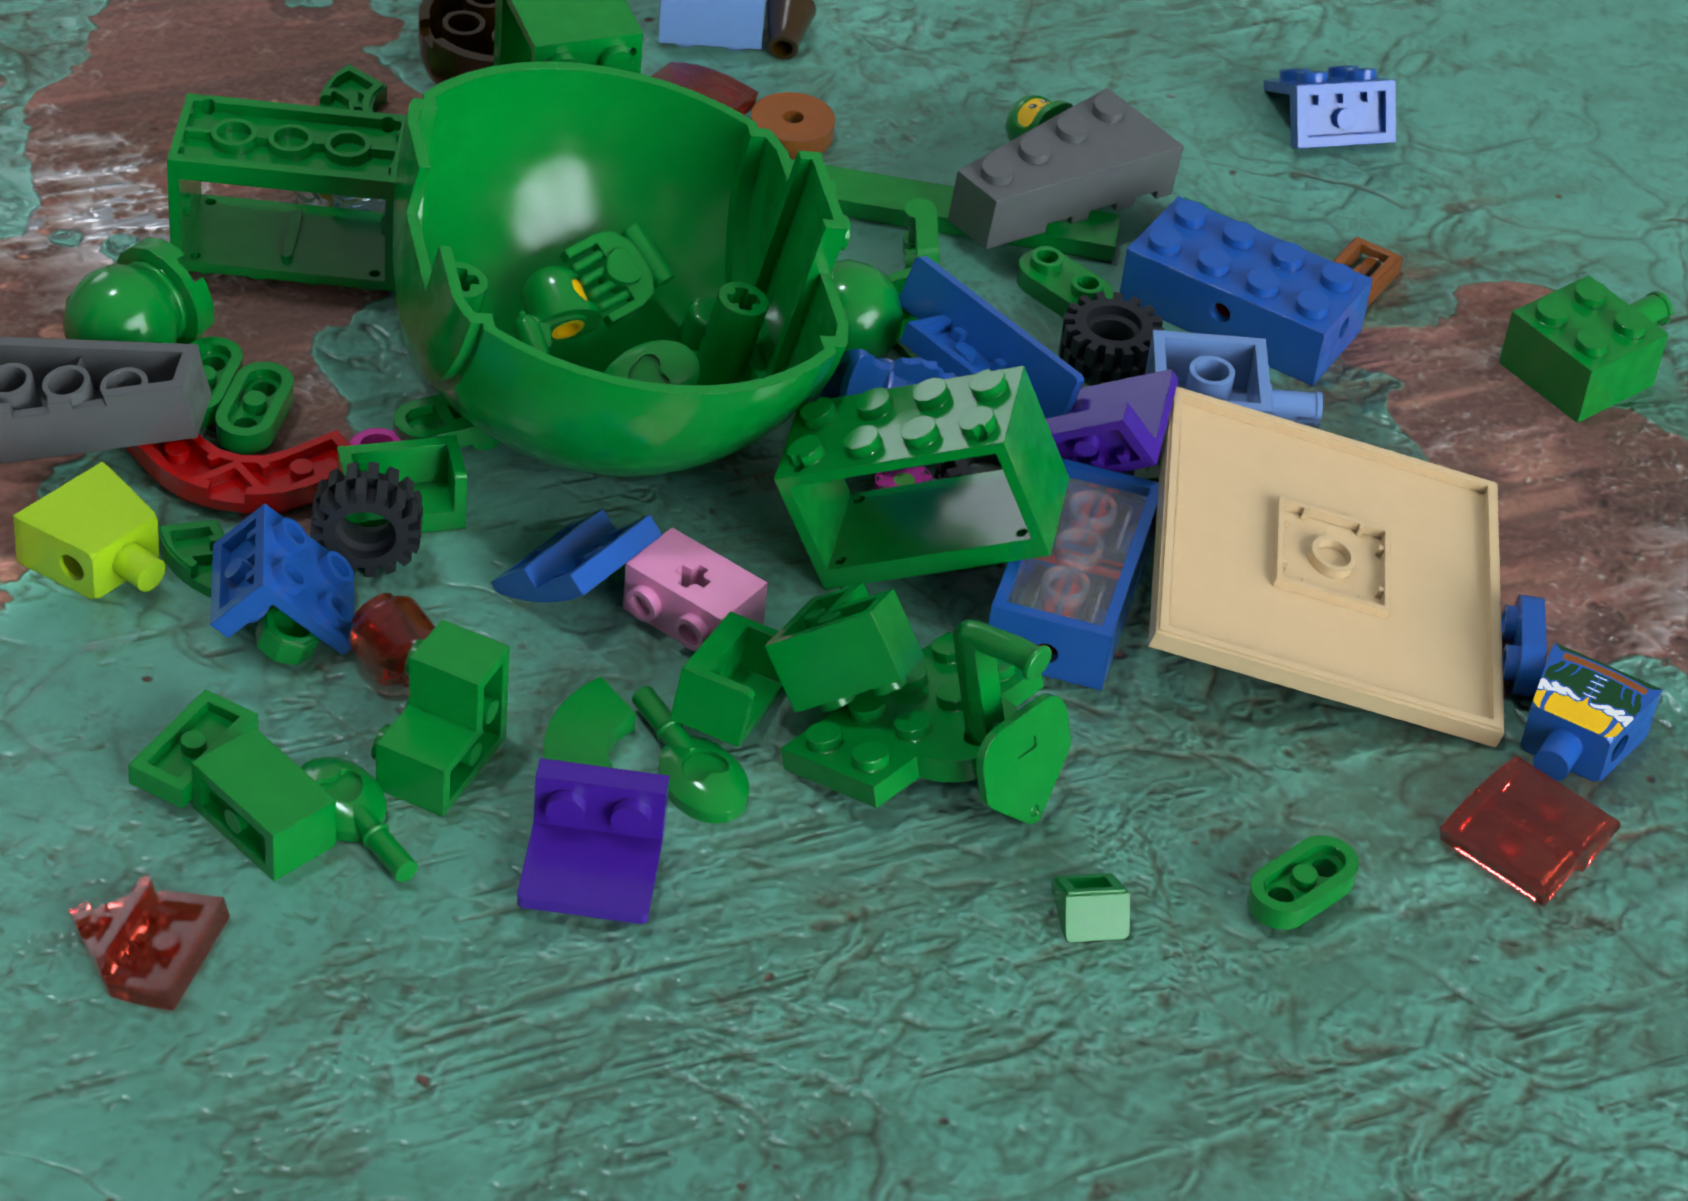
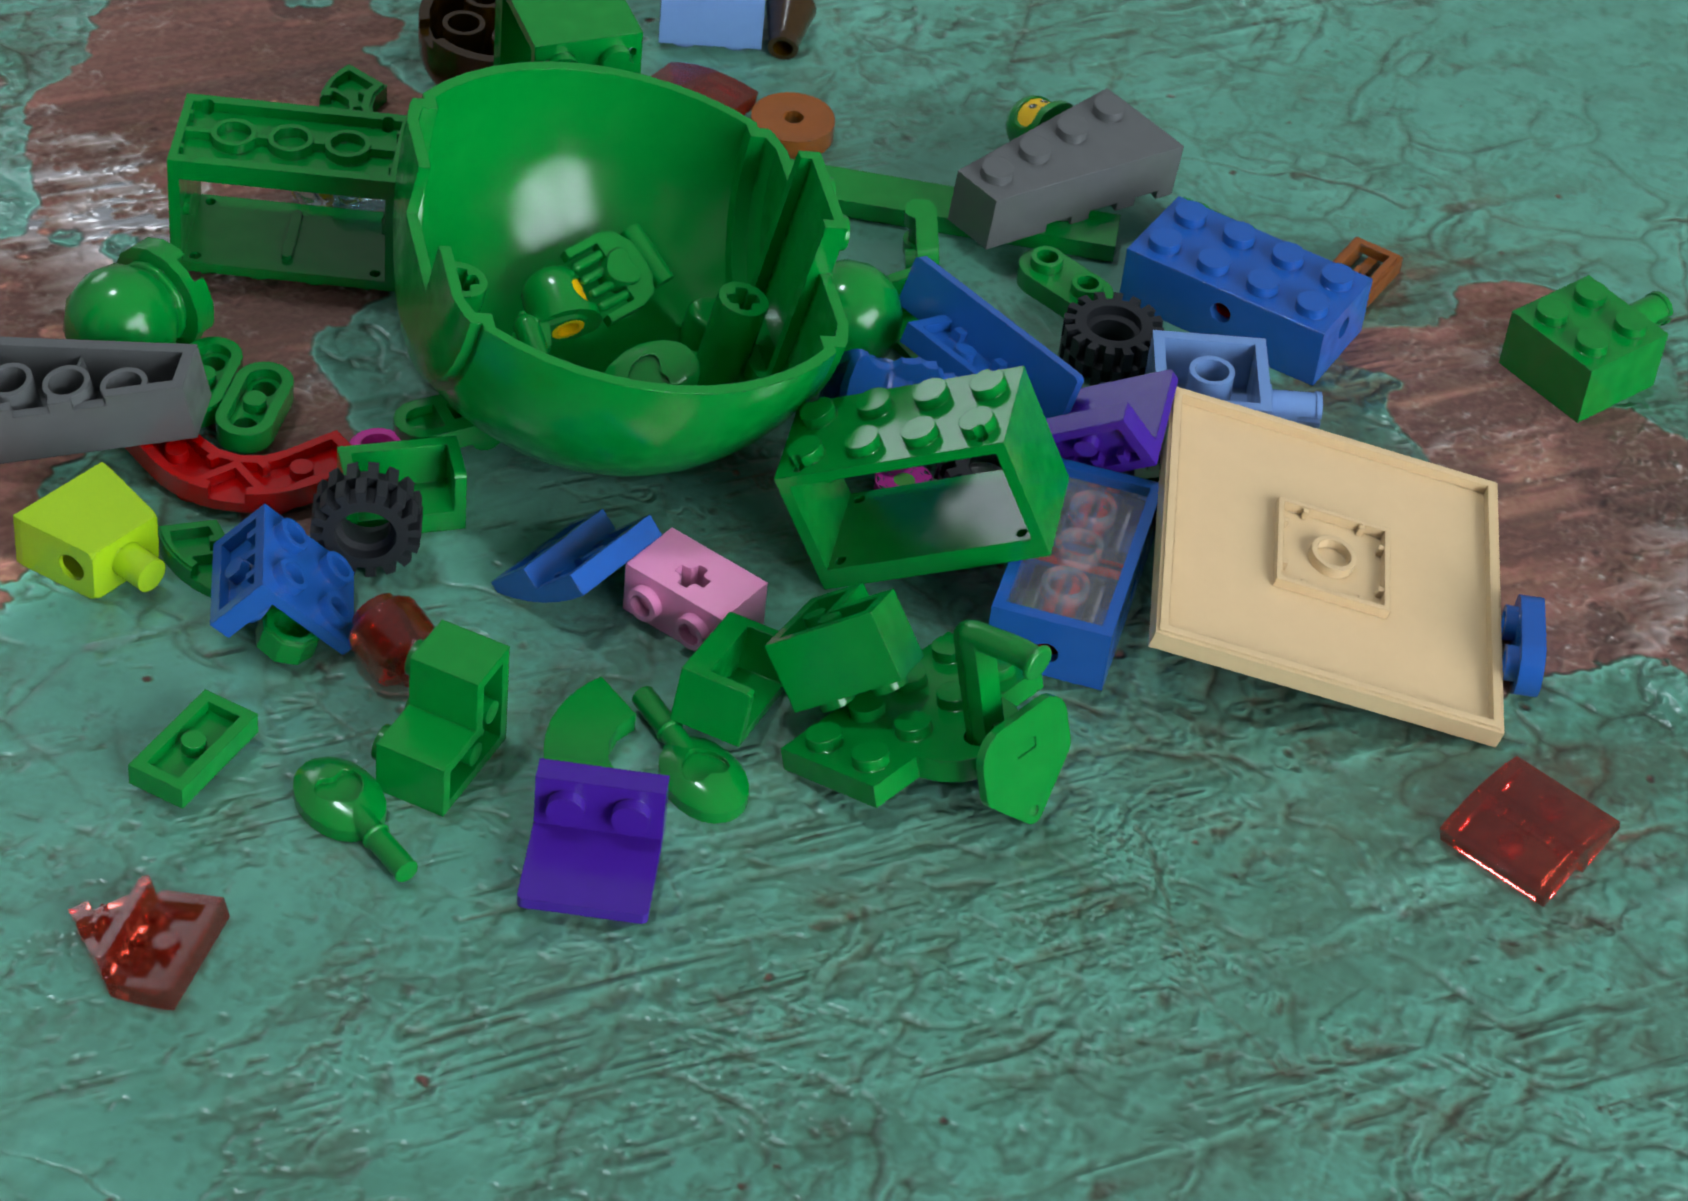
(264, 803): green panel -> none
(1092, 907): slope -> none
(1302, 882): green plate -> none
(1338, 106): bracket -> none
(1586, 716): torso -> none

